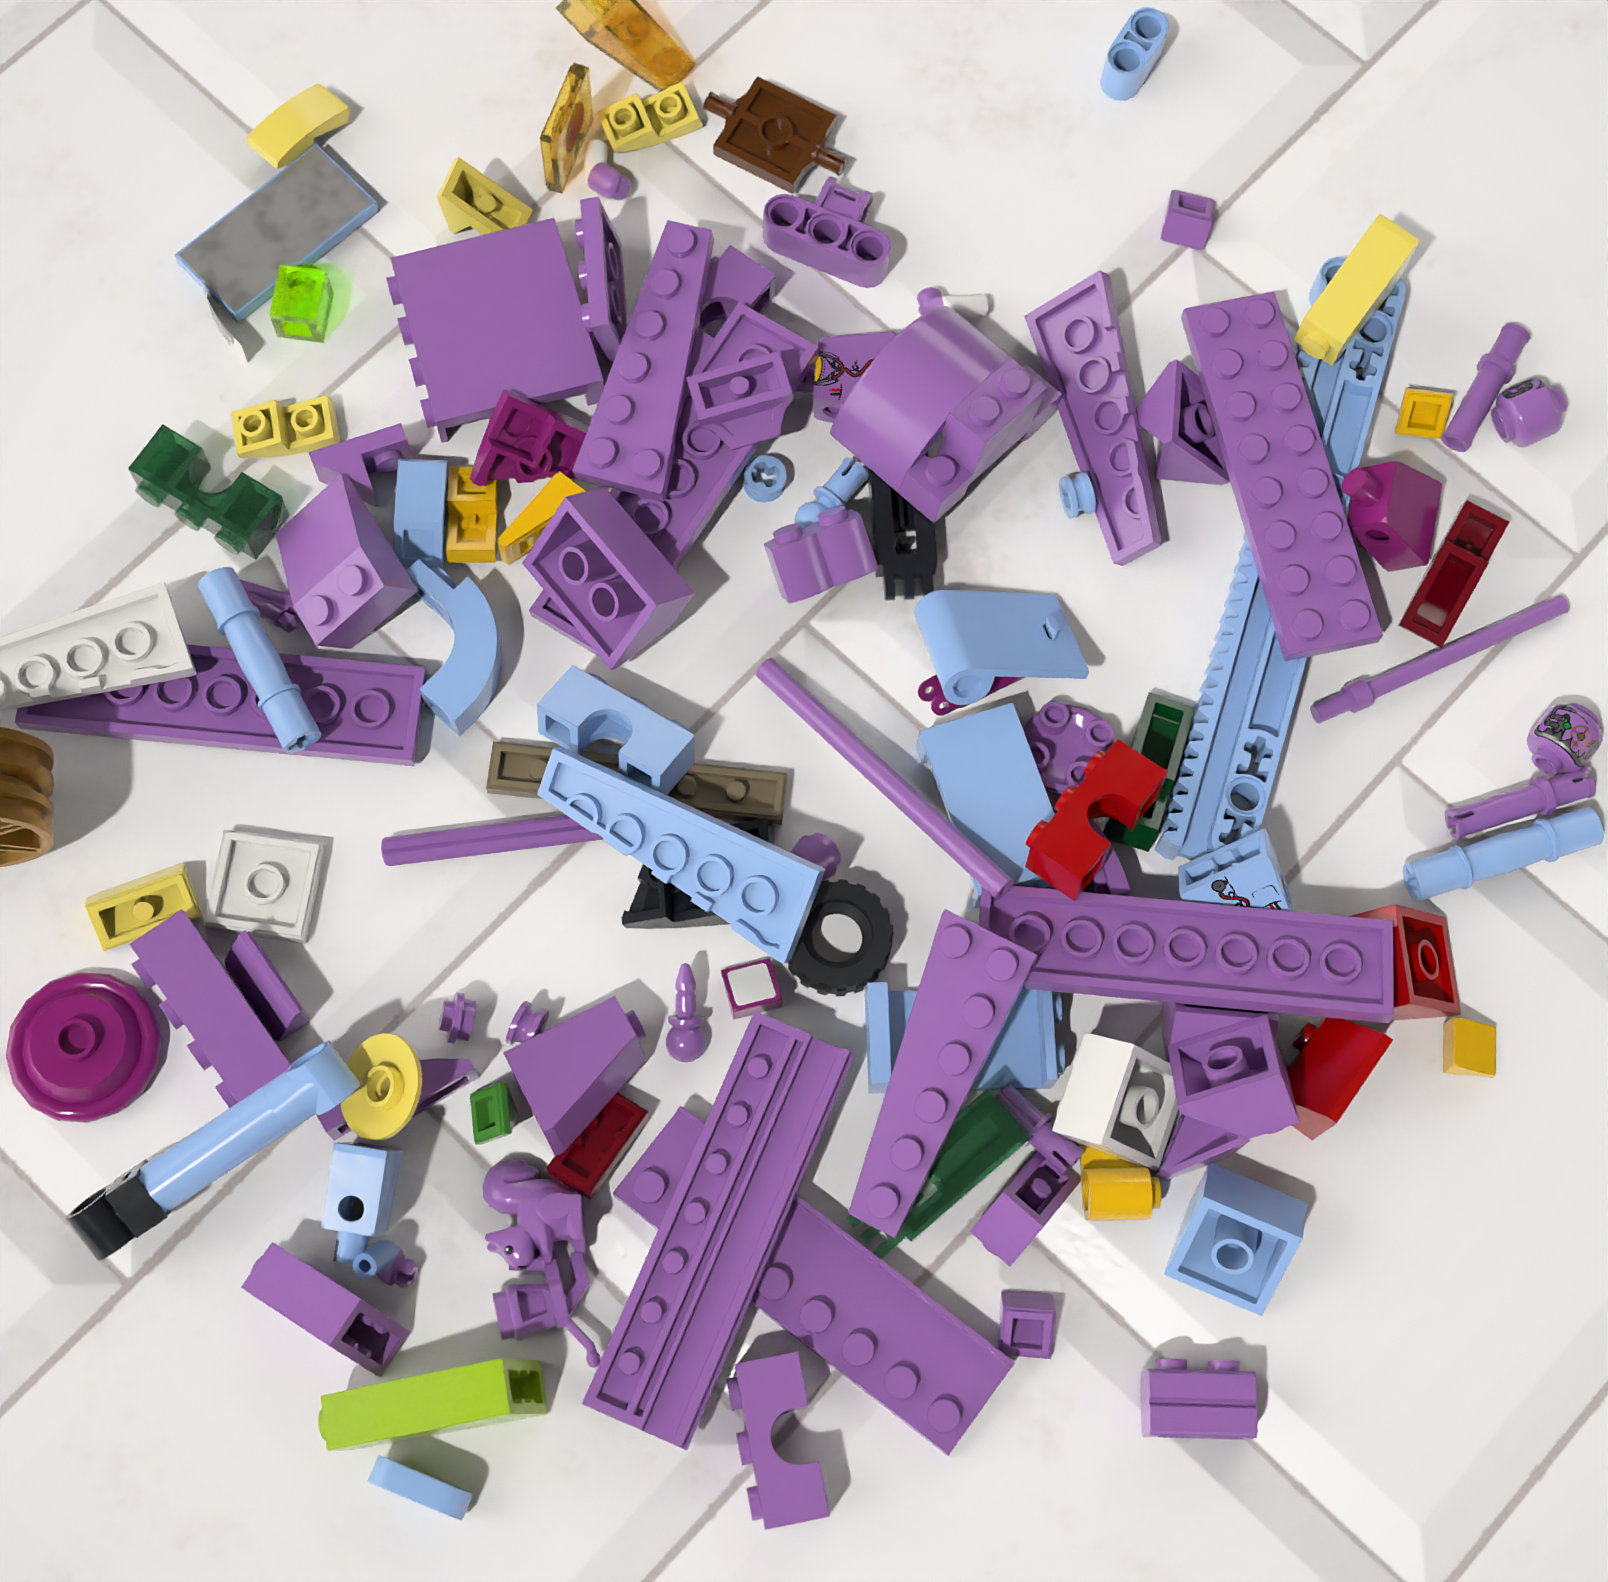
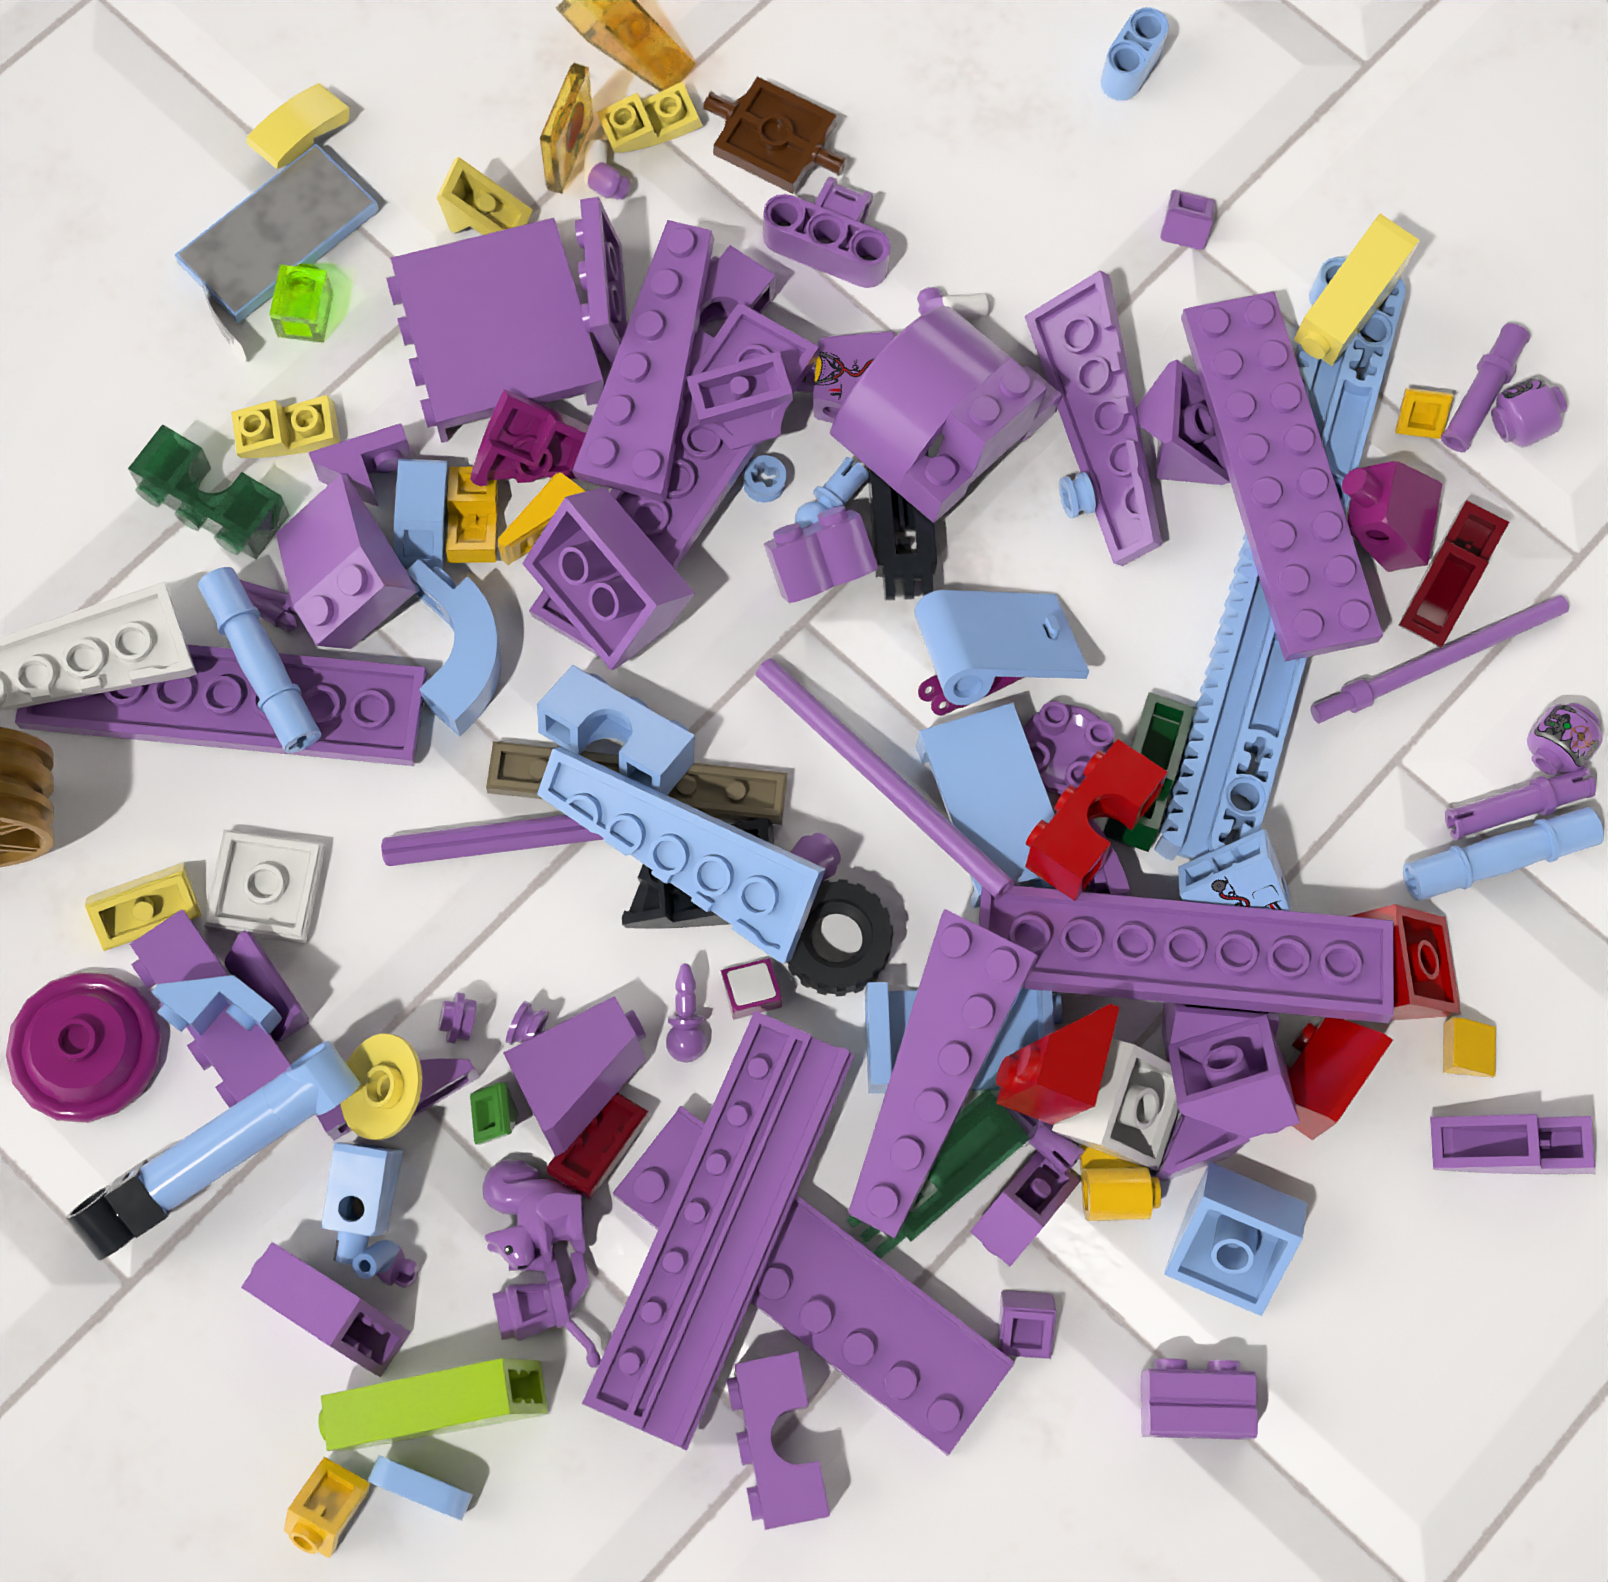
(202, 1000): none -> light blue slope
(324, 1507): none -> yellow bracket
(1060, 1071): none -> red slope
(1513, 1144): none -> medium lavender slope

